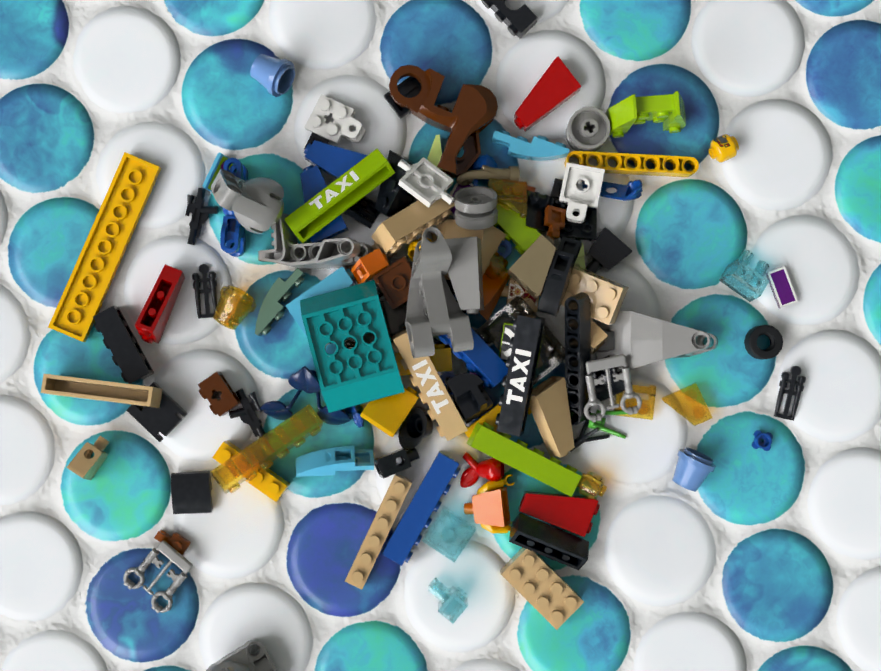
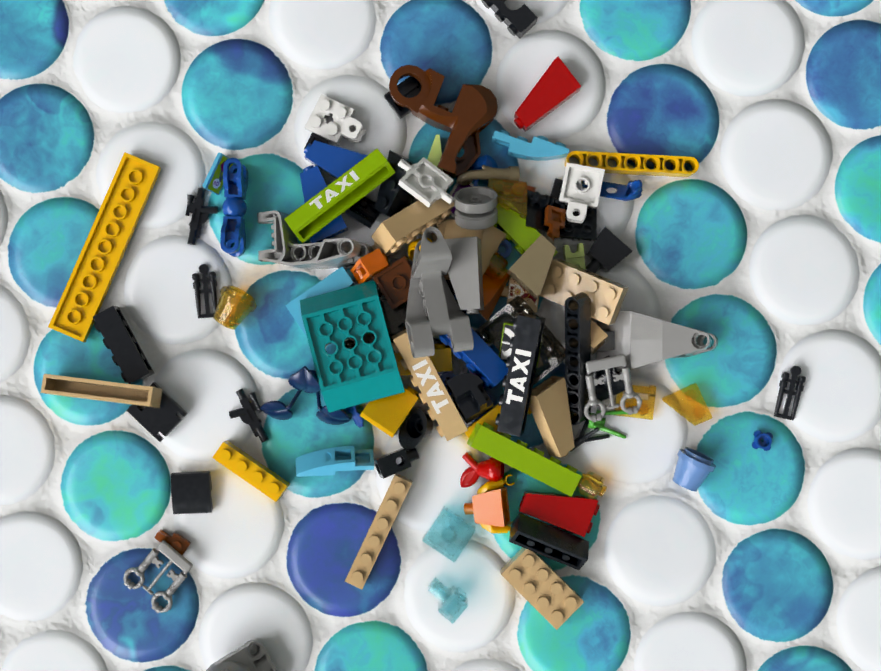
(86, 466): tan torso -> none
(159, 305): red slope -> none
(218, 383): reddish brown brick -> none
(254, 202): light grey piece -> none
(267, 449): clear yellow brick -> none
(271, 307): sand green slope -> none
(273, 74): medium blue piece -> none
(420, 508): blue brick -> none
(558, 276): black slope -> none
(595, 122): light grey wheel -> none
(638, 110): lime wedge -> none
(723, 148): yellow head -> none
(743, 279): clear light blue brick -> none
(775, 337): black tyre -> none
(781, 287): tile -> none

